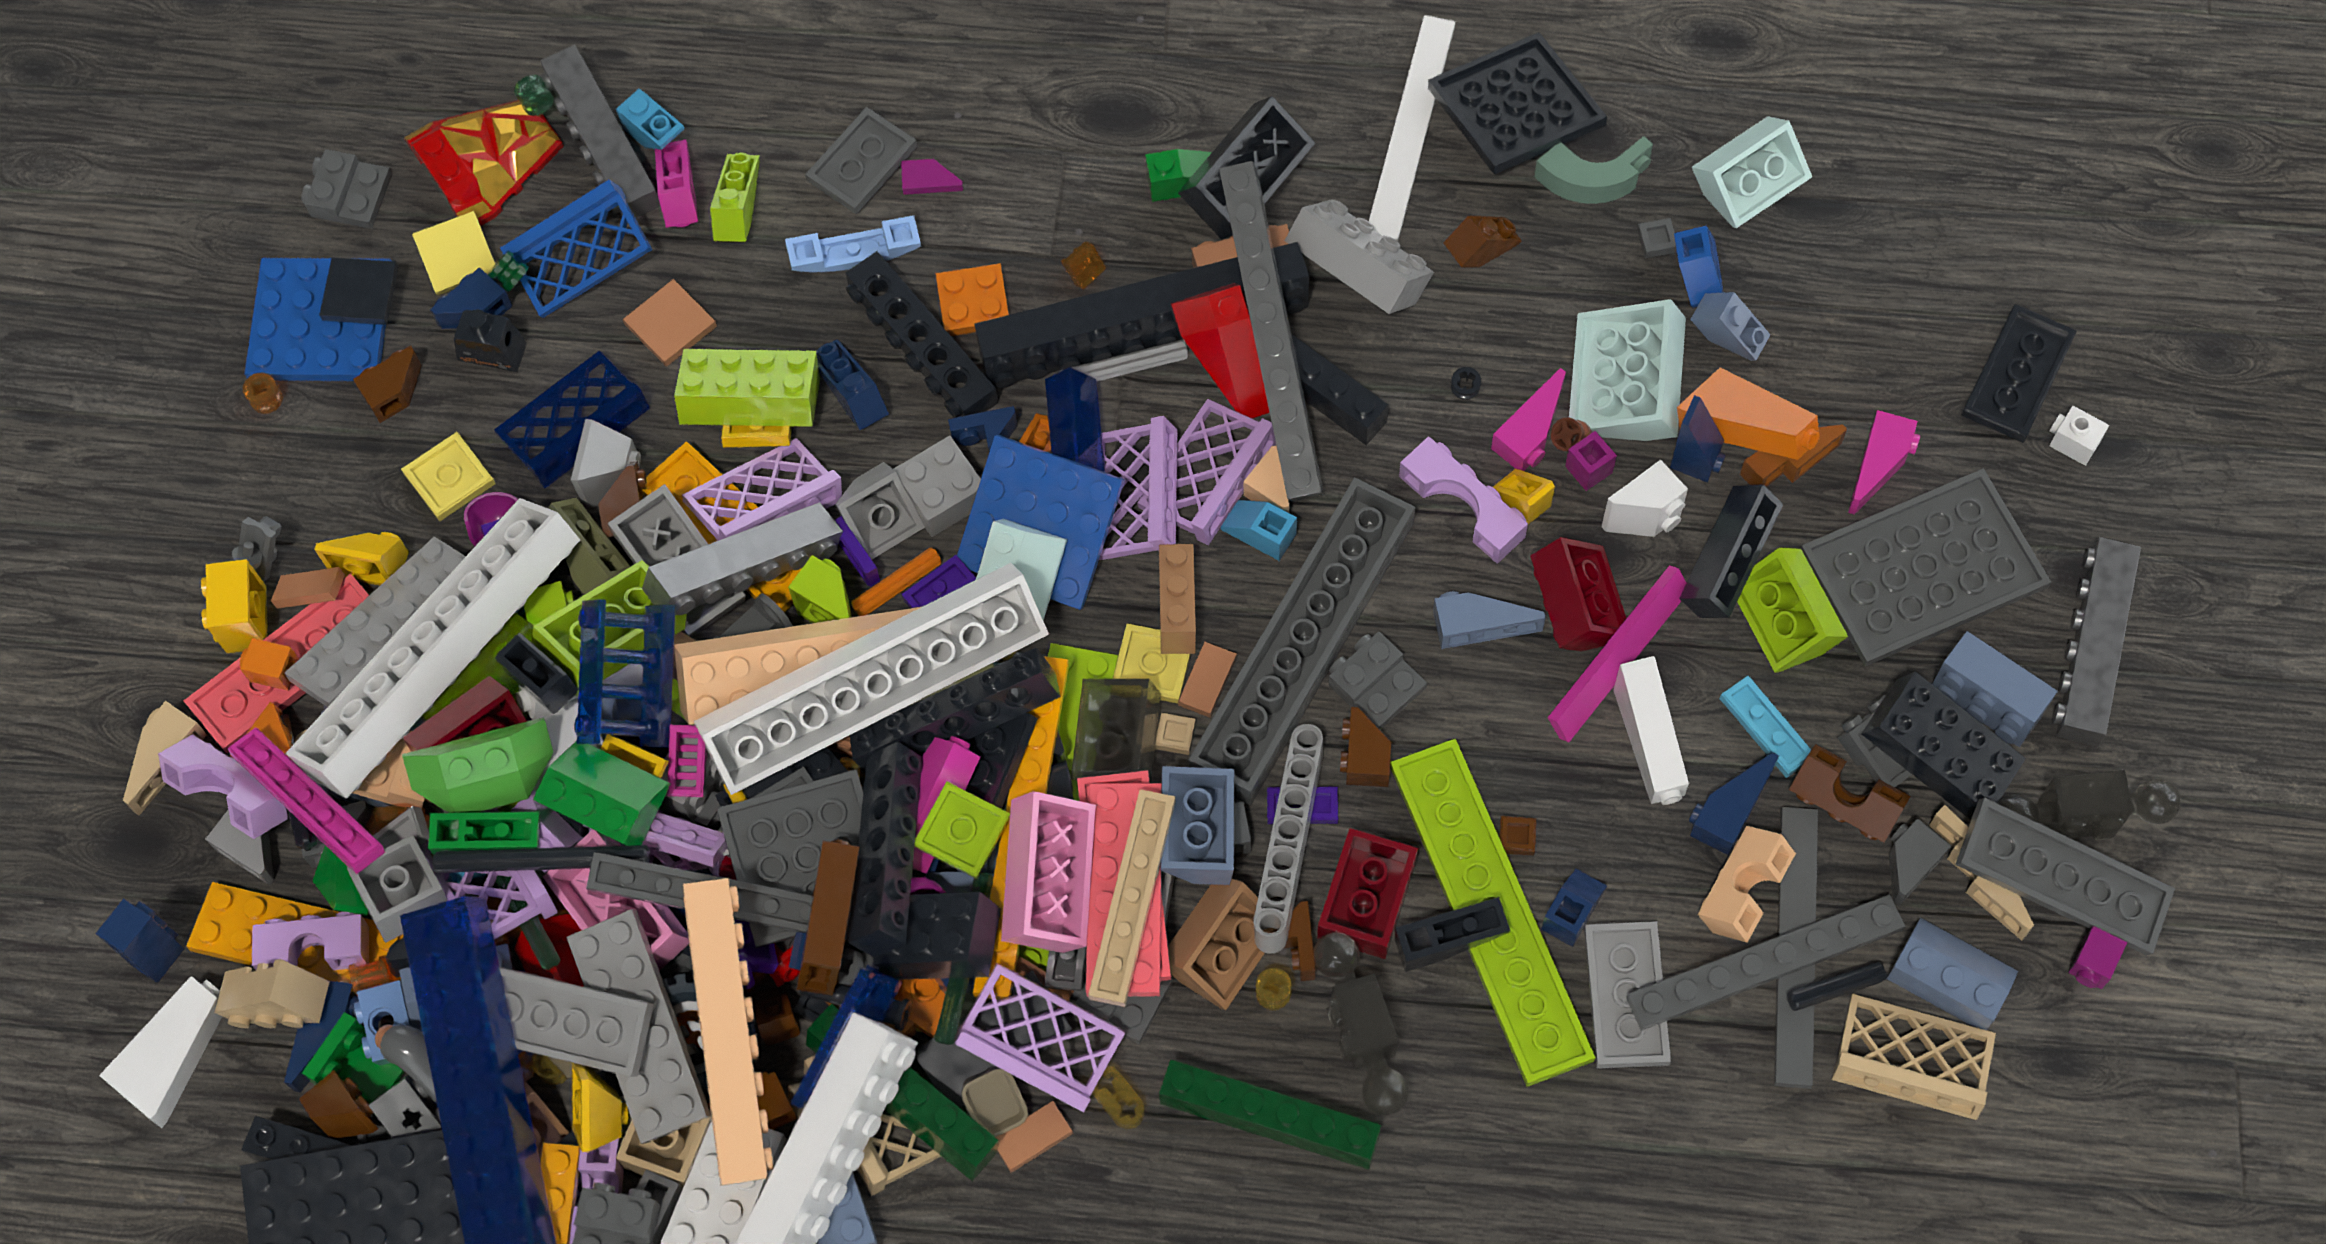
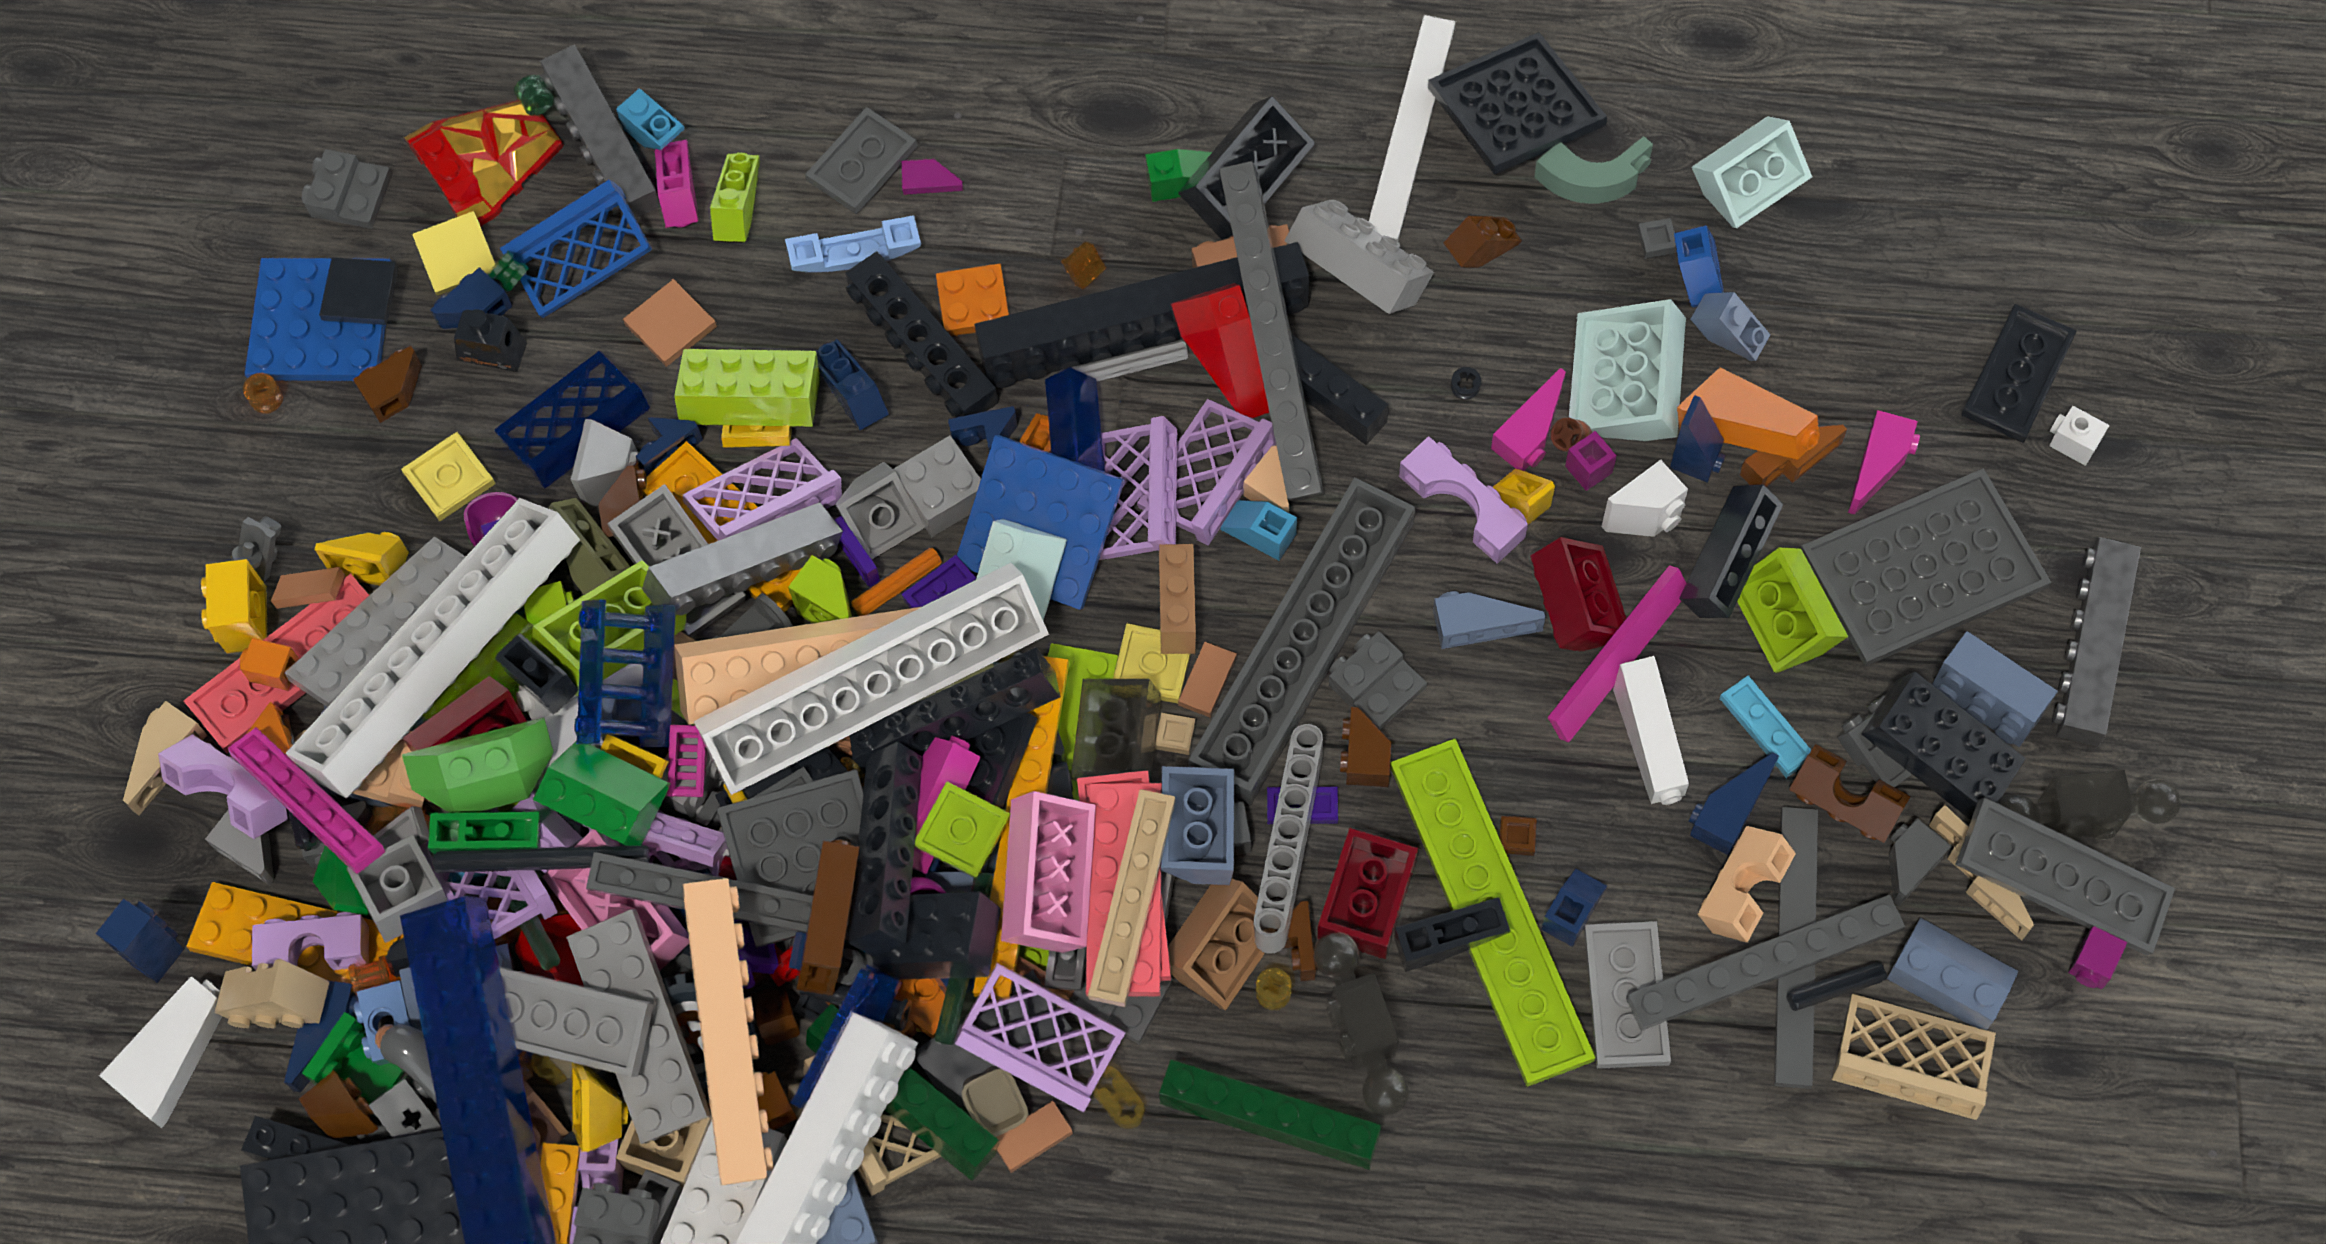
(671, 435): none -> dark blue slope

